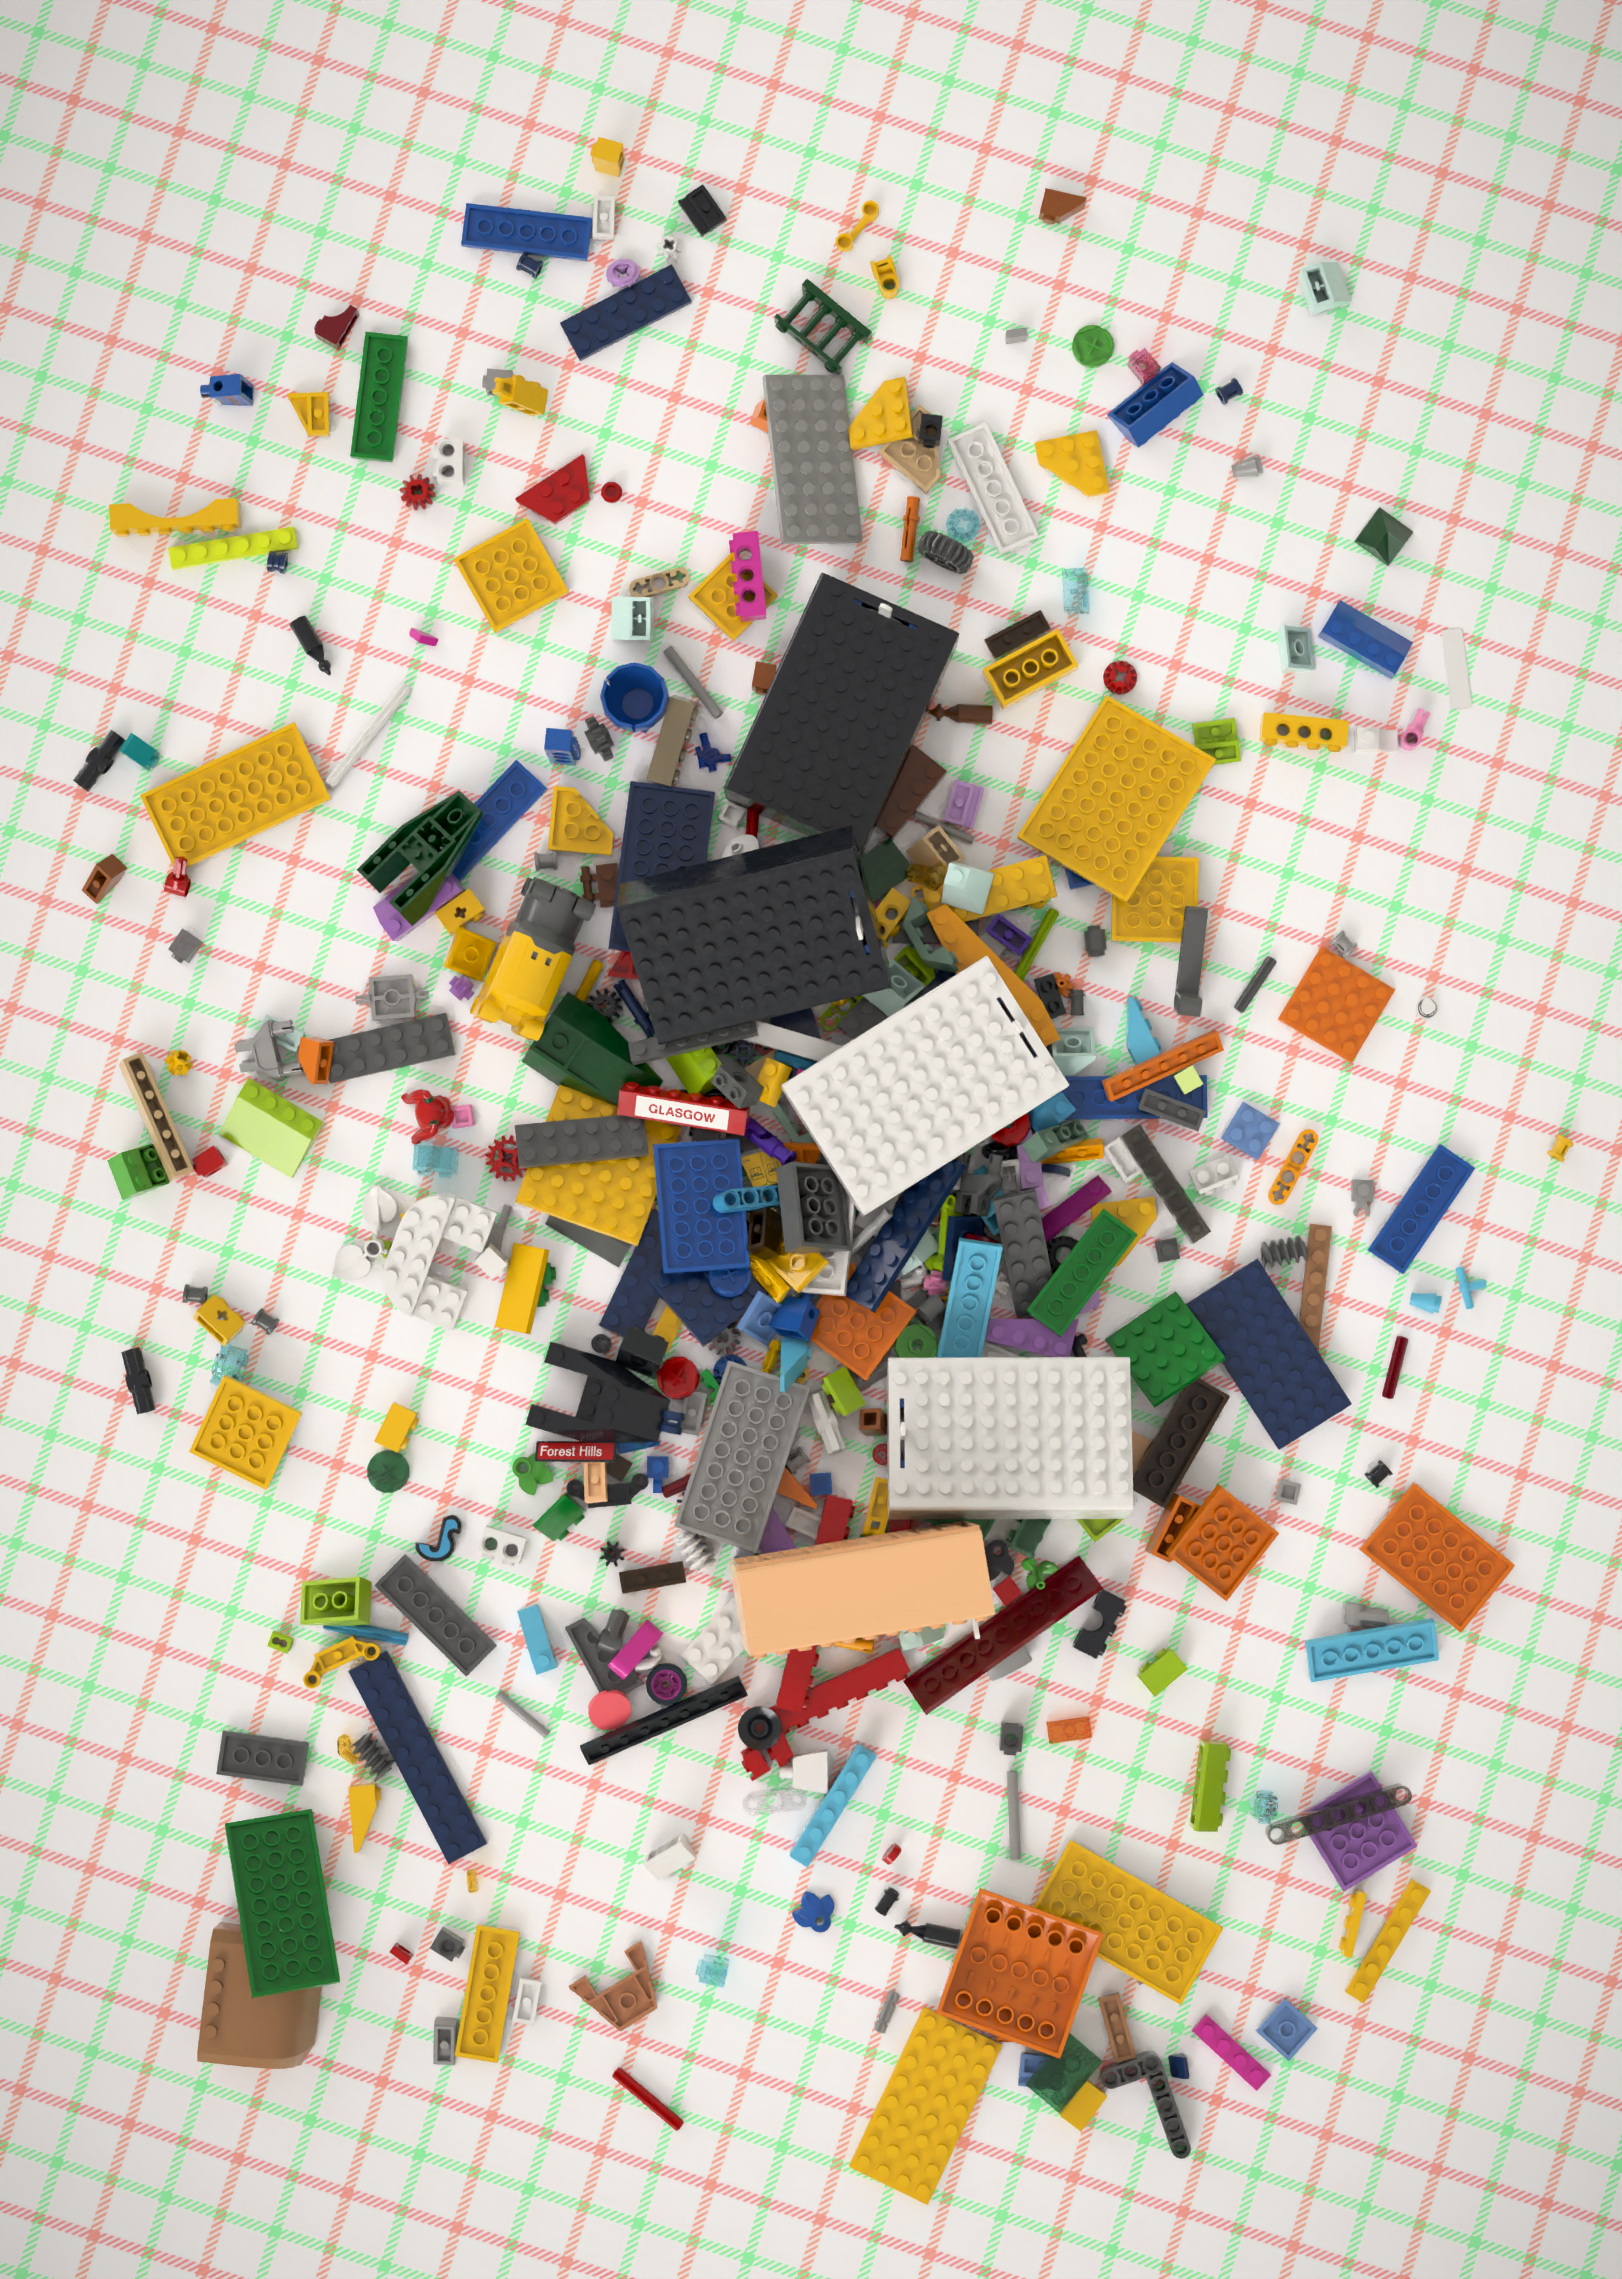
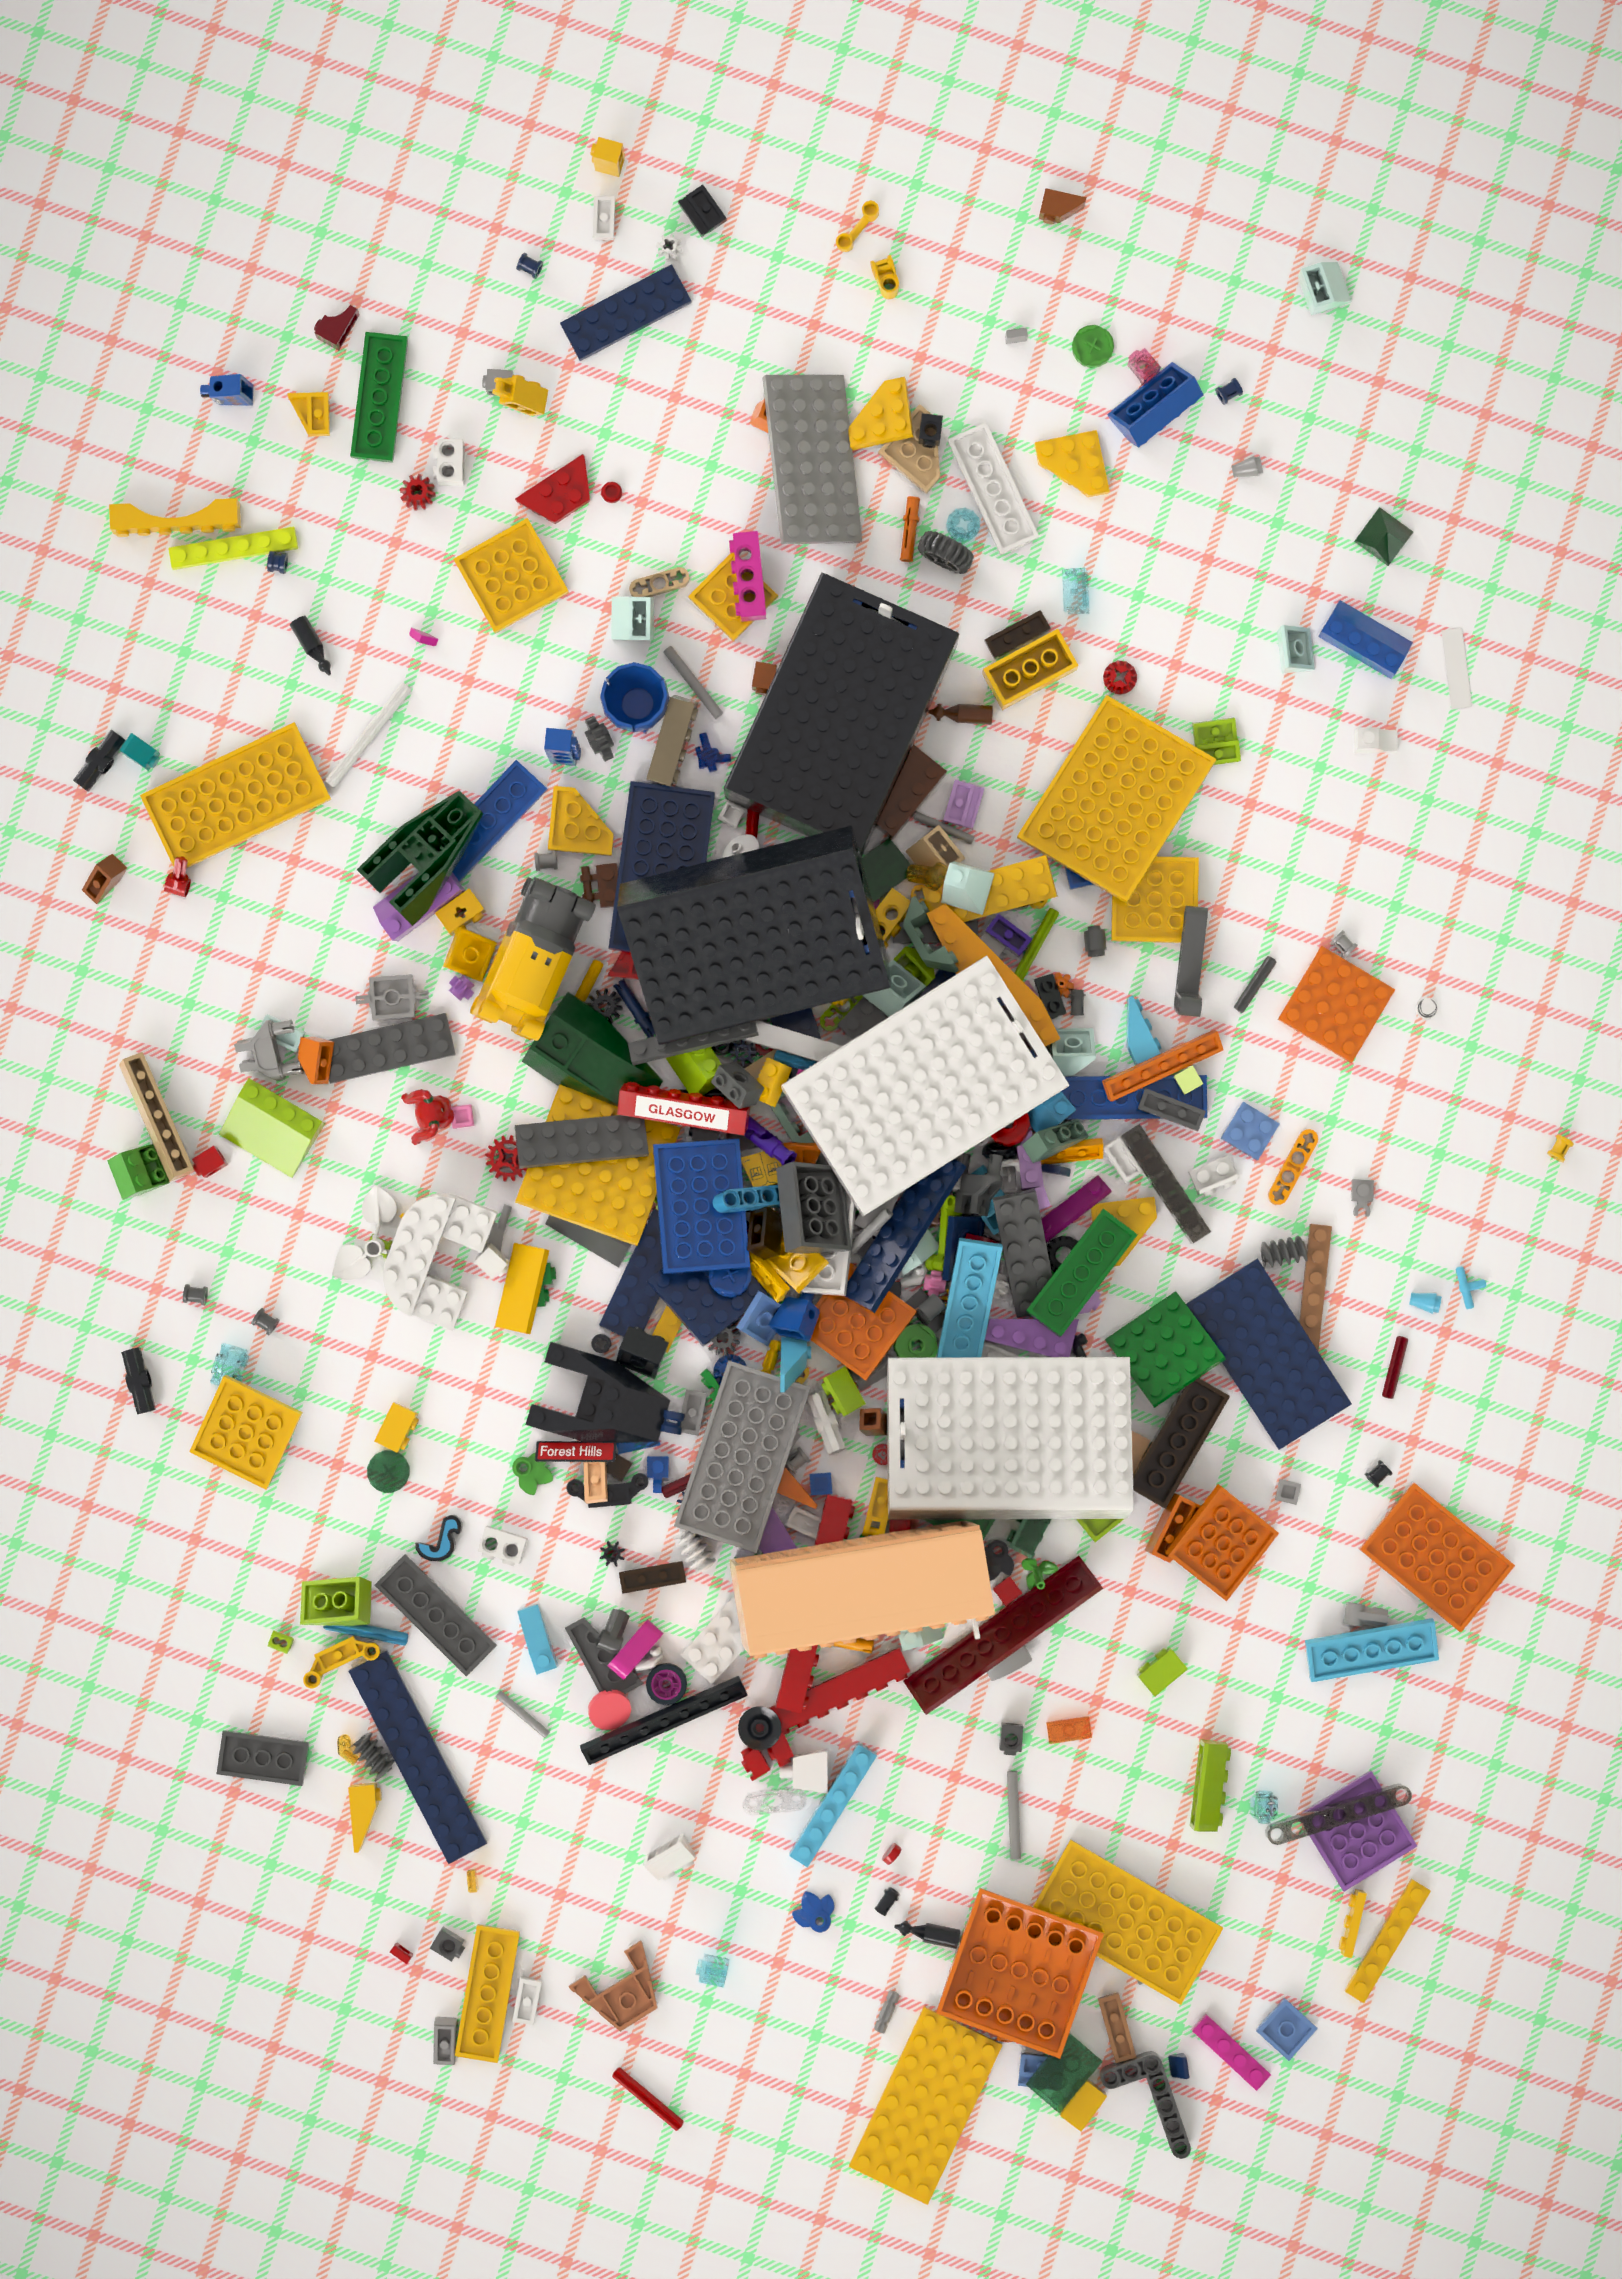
(179, 1062): yellow gear -> none
(184, 946): flat silver brick -> none
(223, 1330): yellow brick -> none
(248, 2031): medium nougat slope -> none
(282, 1903): green plate -> none
(435, 1160): clear light blue brick -> none
(526, 232): blue plate -> none
(560, 1517): green slope -> none
(622, 266): lavender gear -> none
(678, 1378): red tile -> none
(826, 307): dark green fence -> none
(1093, 1641): black arch -> none
(1167, 1250): dark grey plate -> none
(1337, 729): yellow brick -> none
(1415, 729): bright pink pin -> none
(1421, 1209): blue plate -> none

